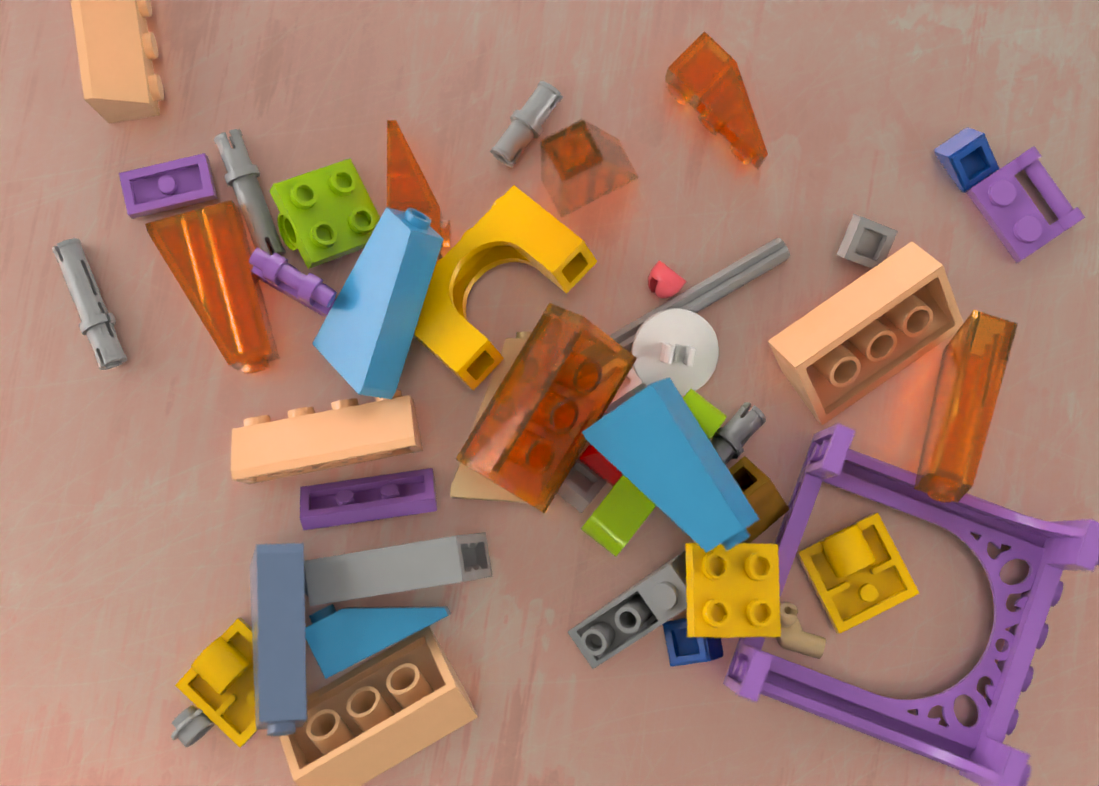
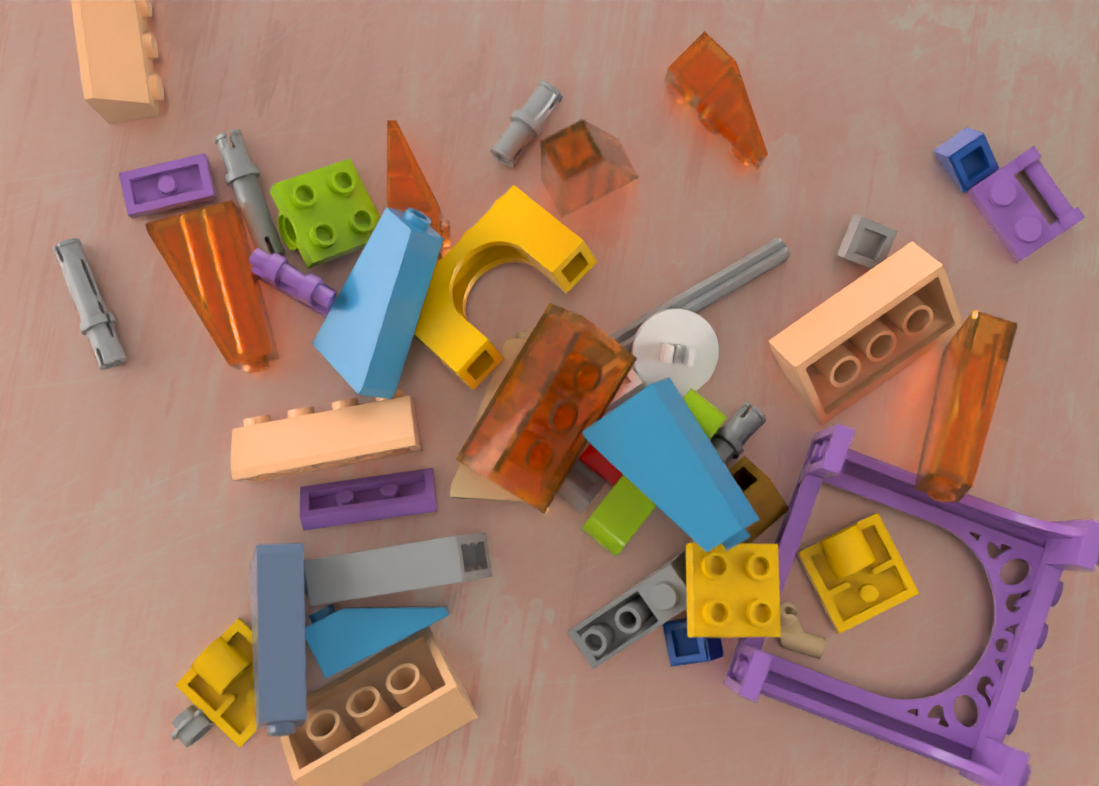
(664, 281): coral hinge -> none

